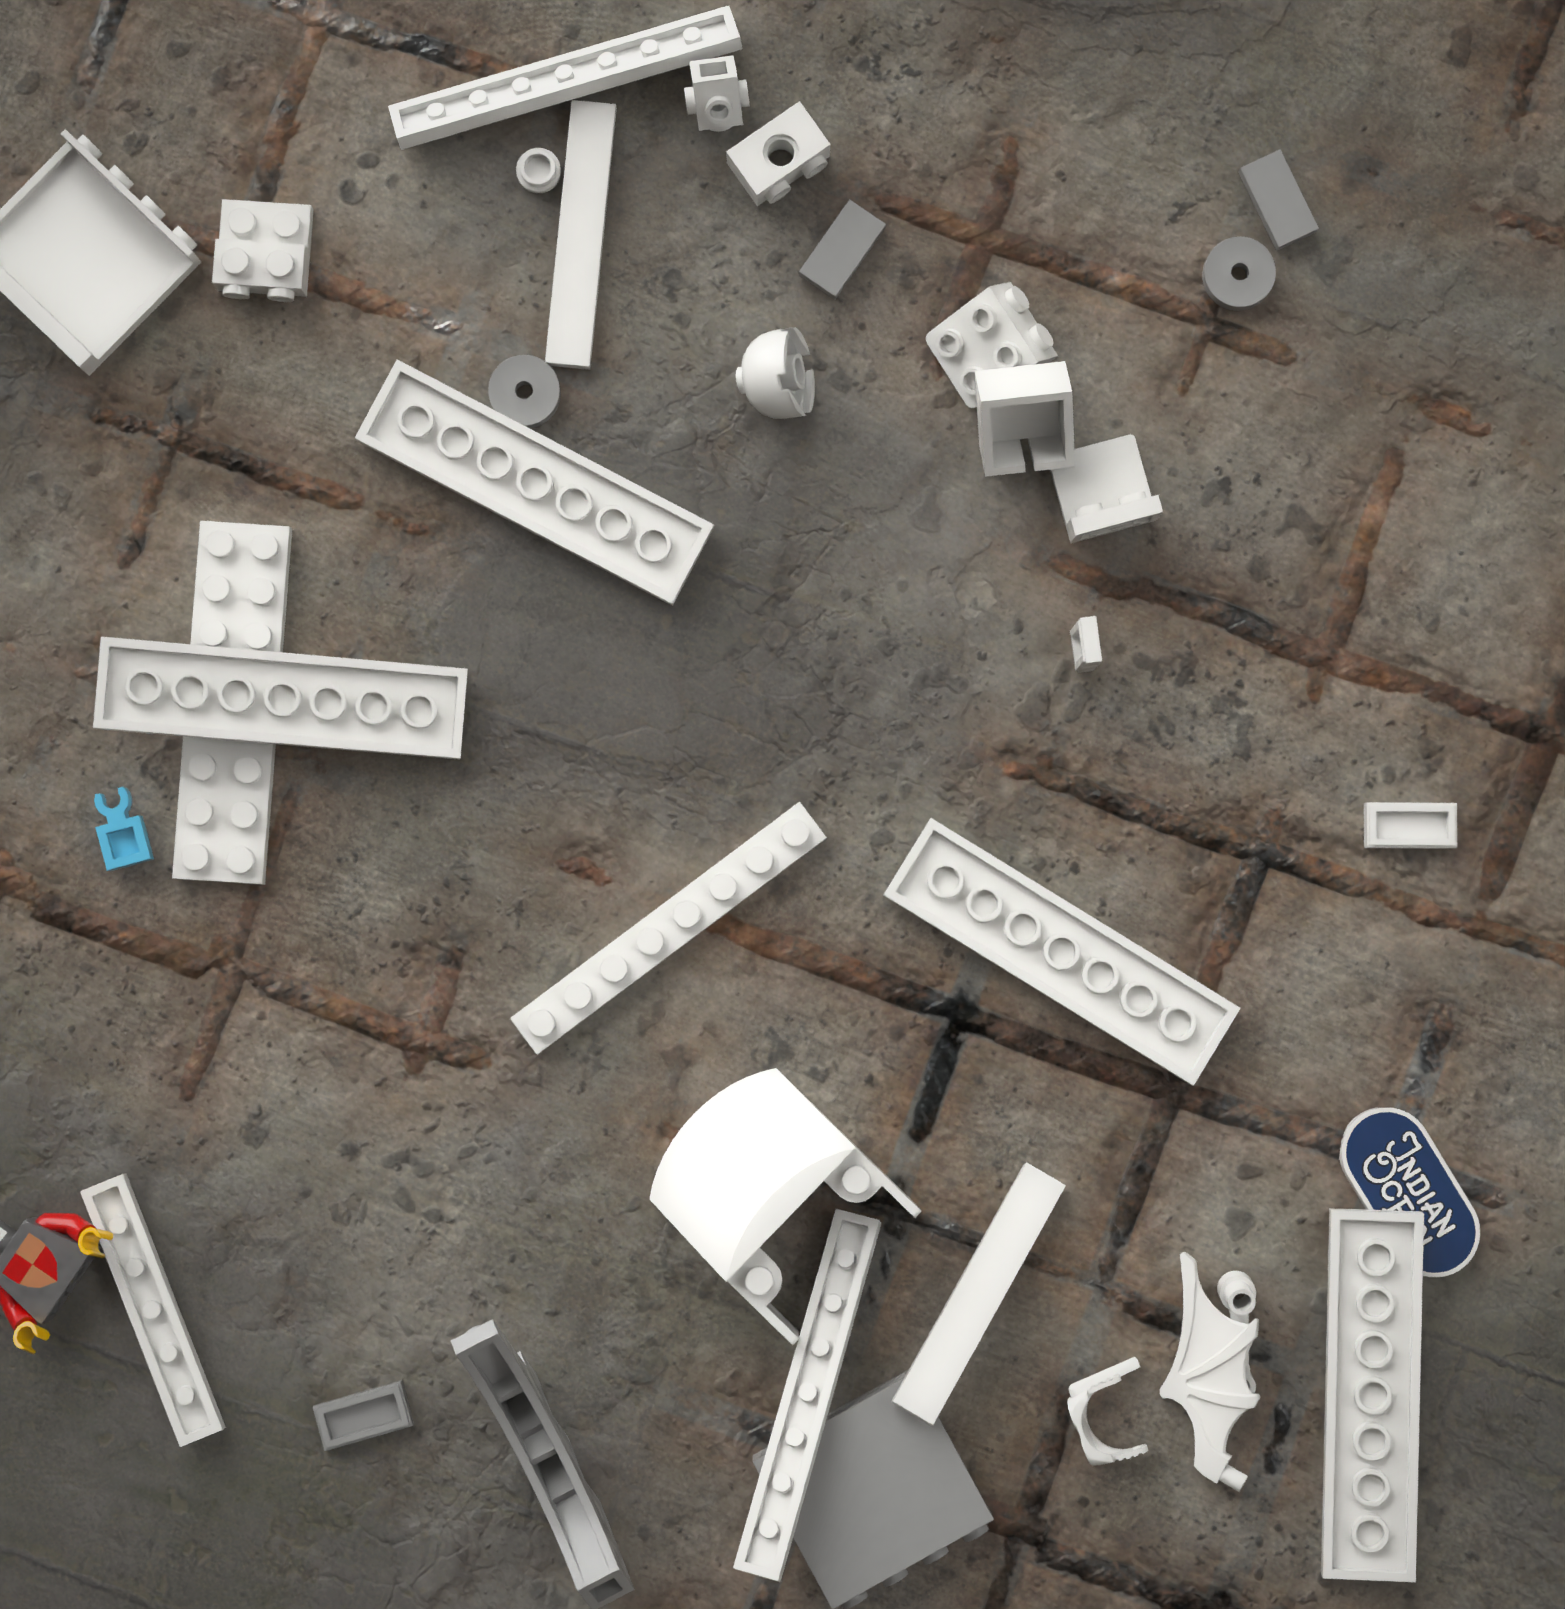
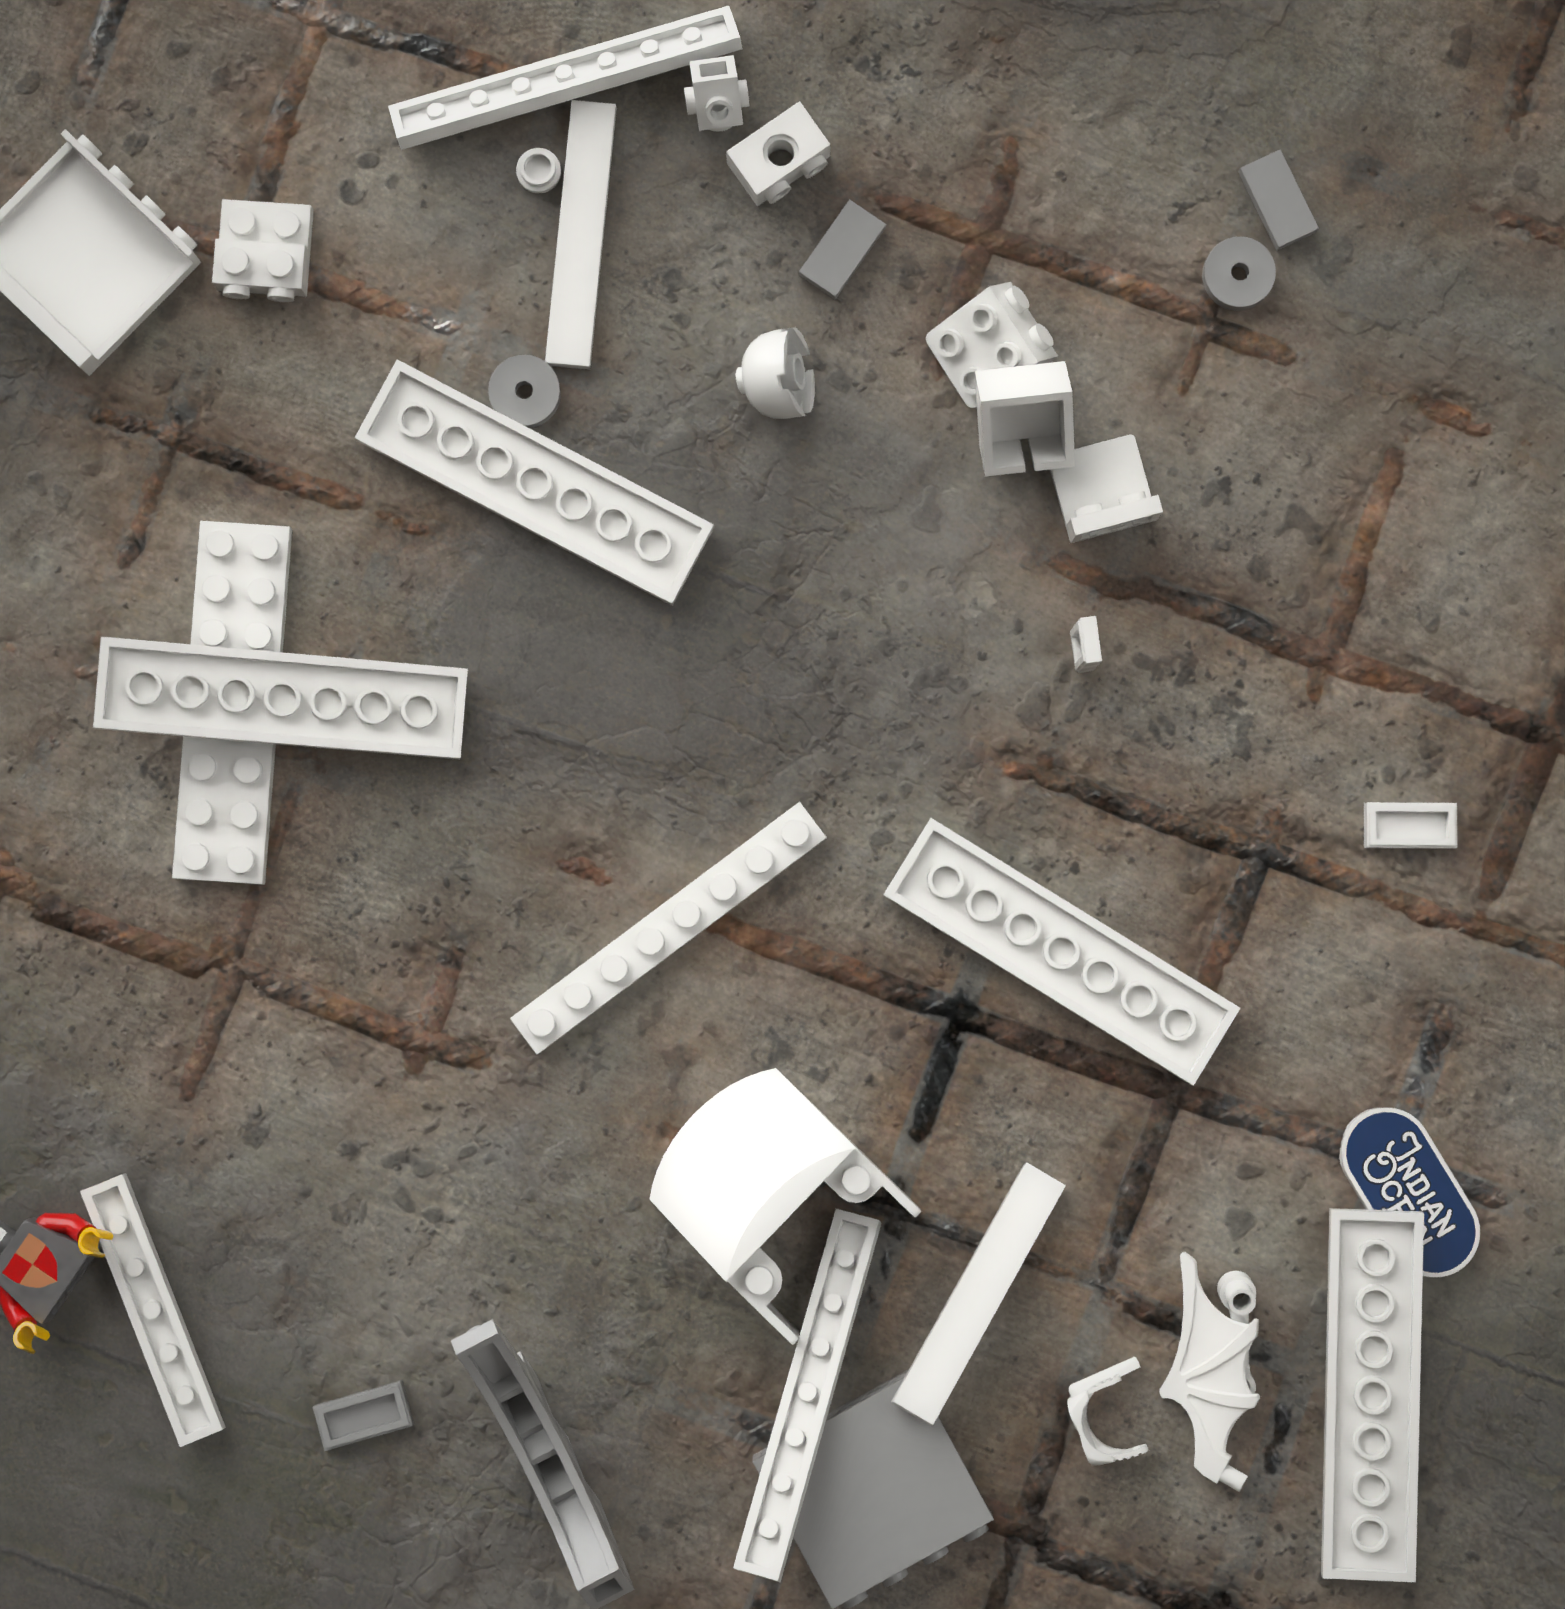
(123, 839): medium azure plate -> none

